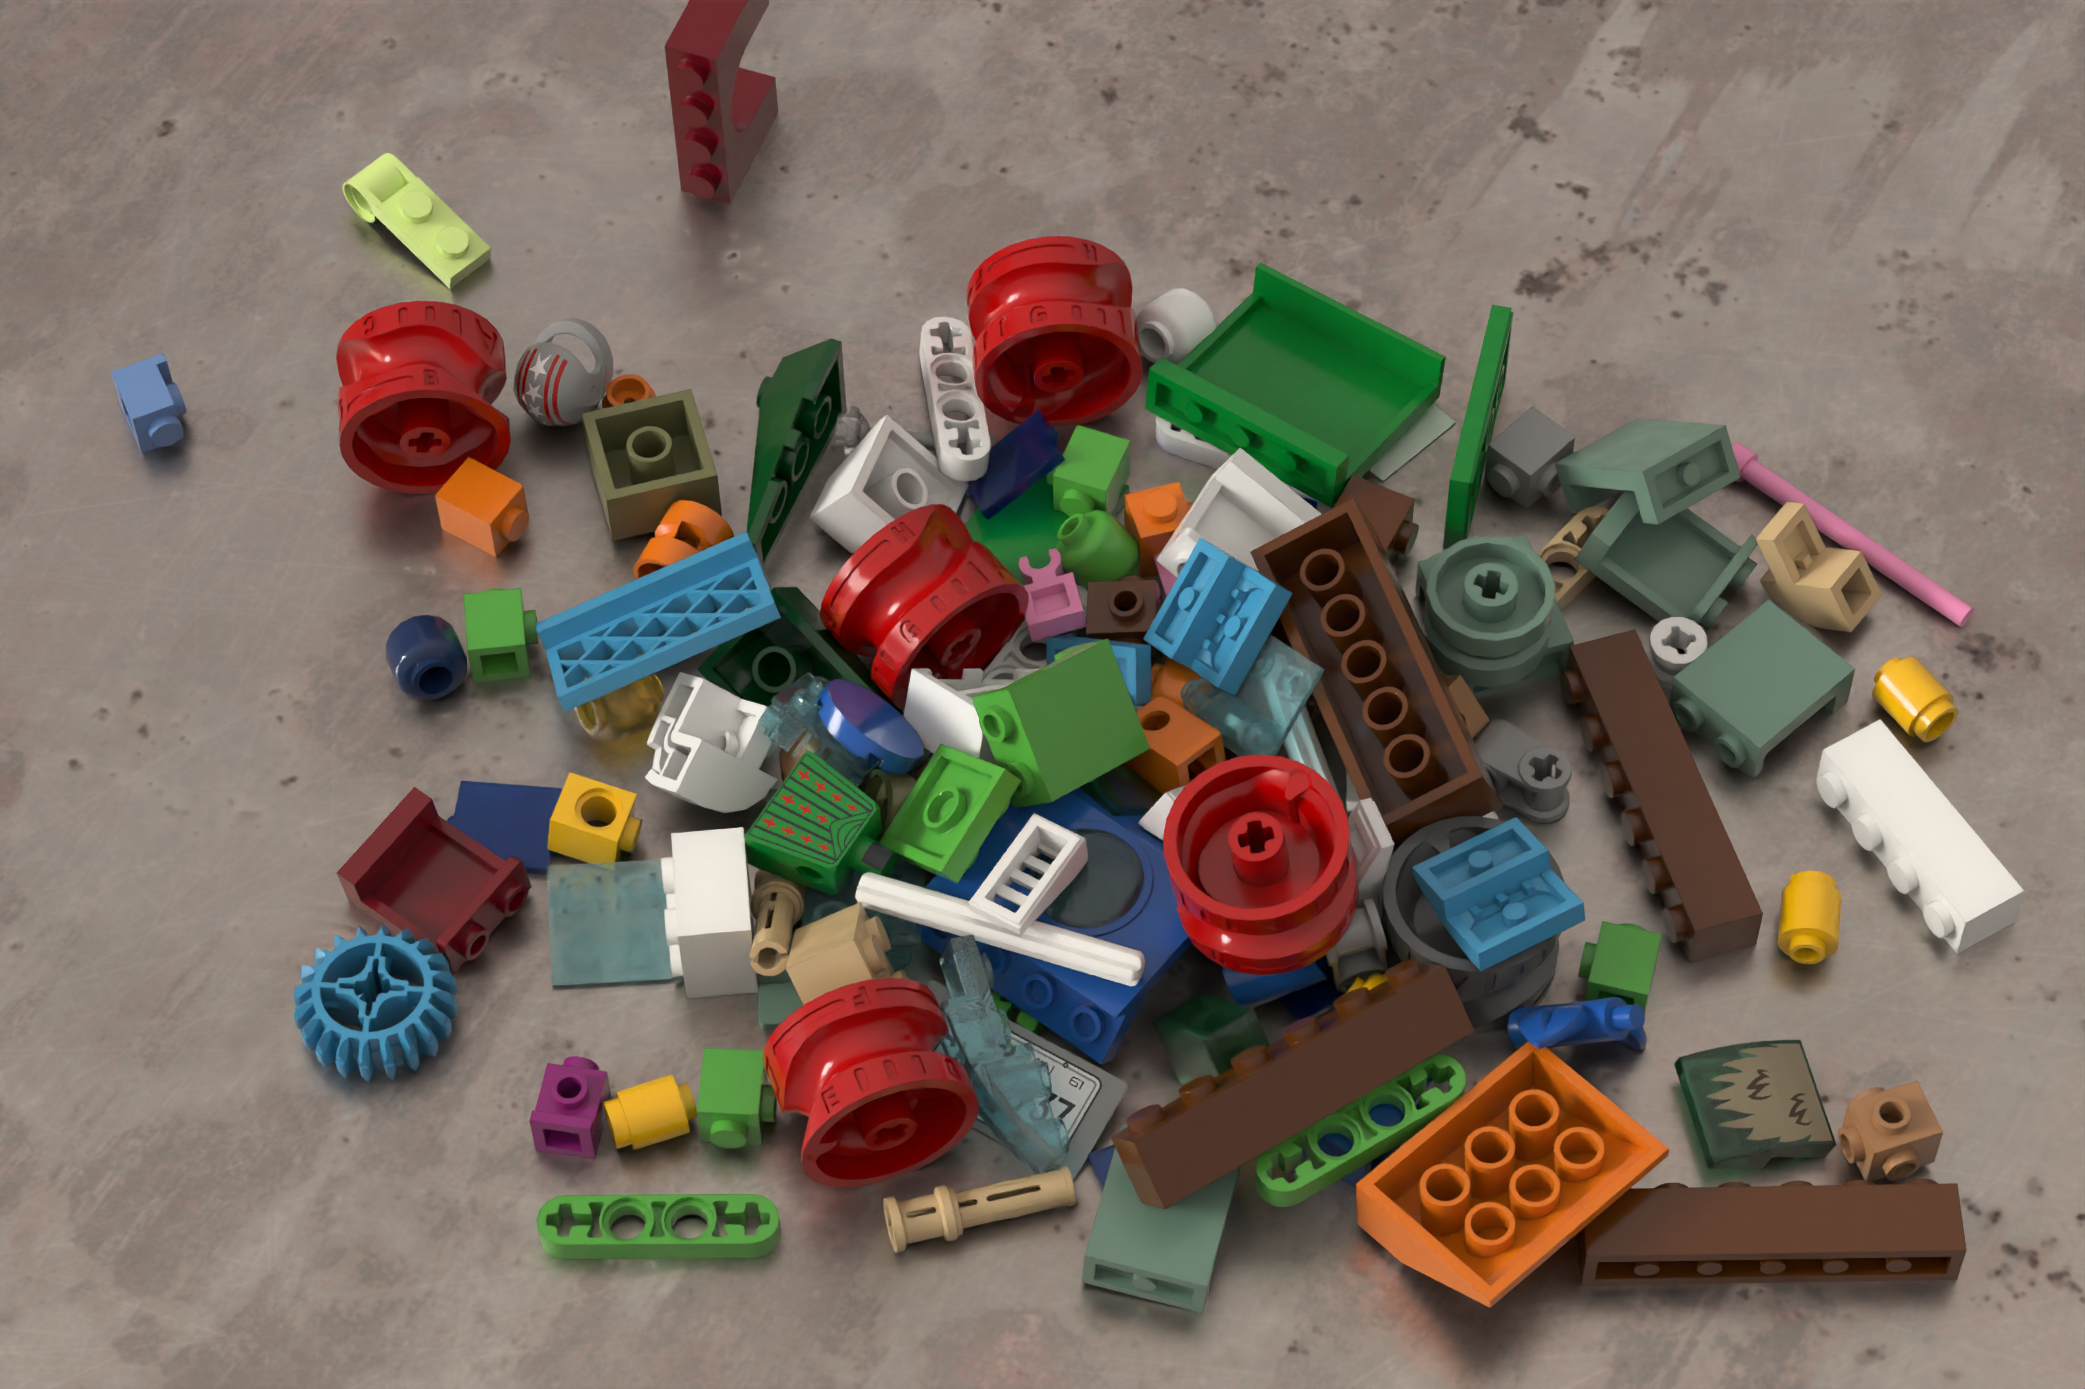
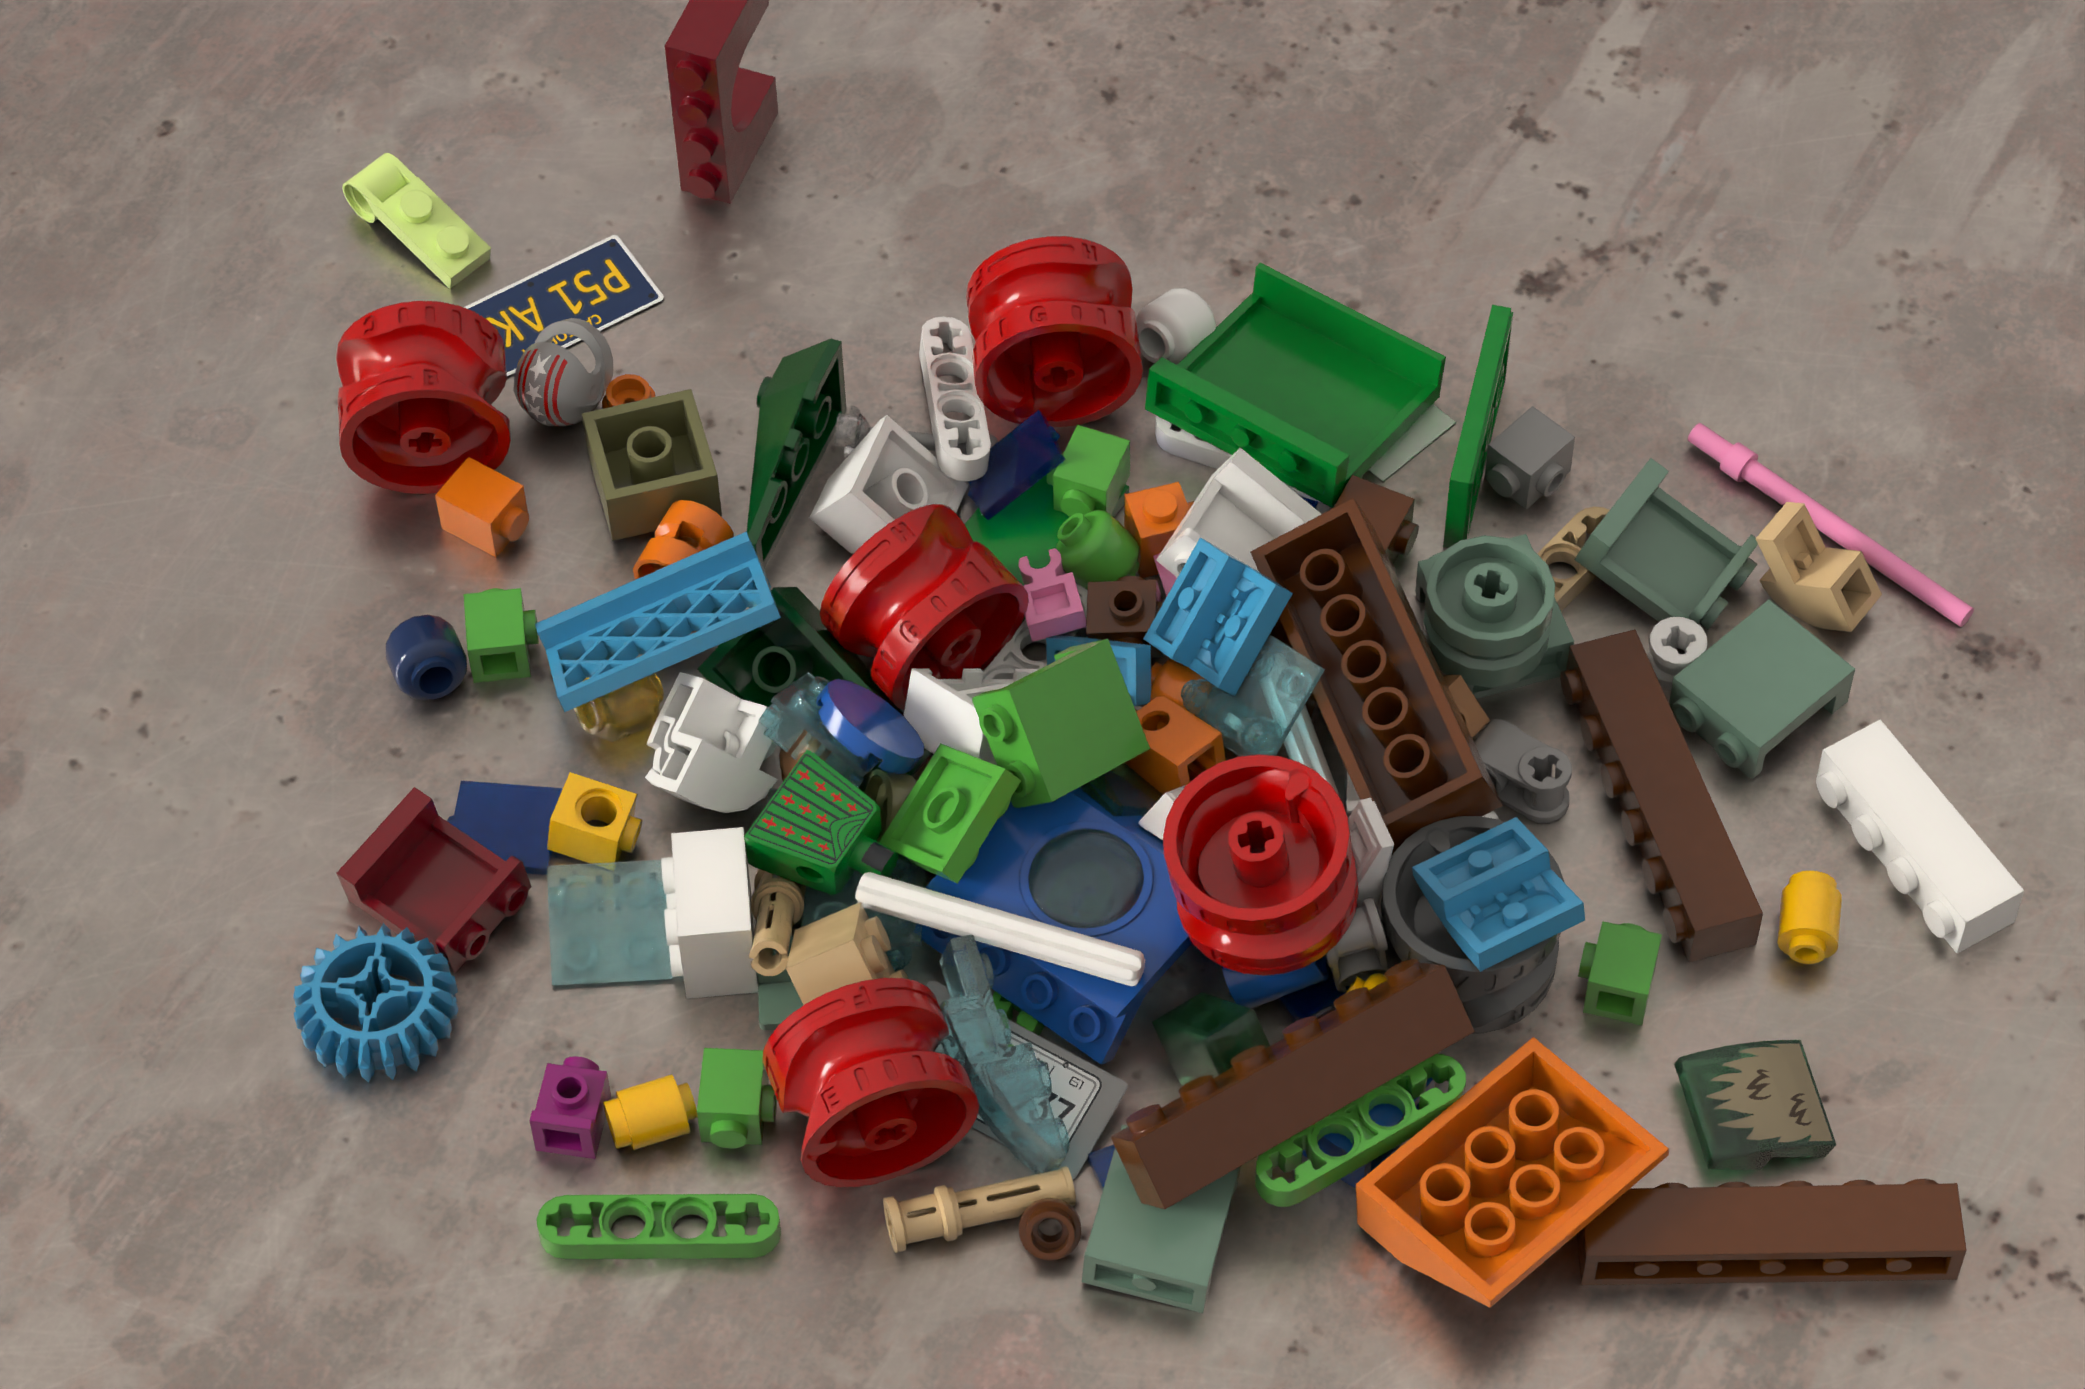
(150, 402): medium blue brick -> none
(592, 285): none -> dark blue sticker
(1036, 837): white slope -> none
(1046, 1246): none -> reddish brown plate
(1578, 1024): blue plant -> none
(1660, 460): sand green panel -> none
(1890, 1132): medium nougat brick -> none
(1914, 698): yellow brick -> none

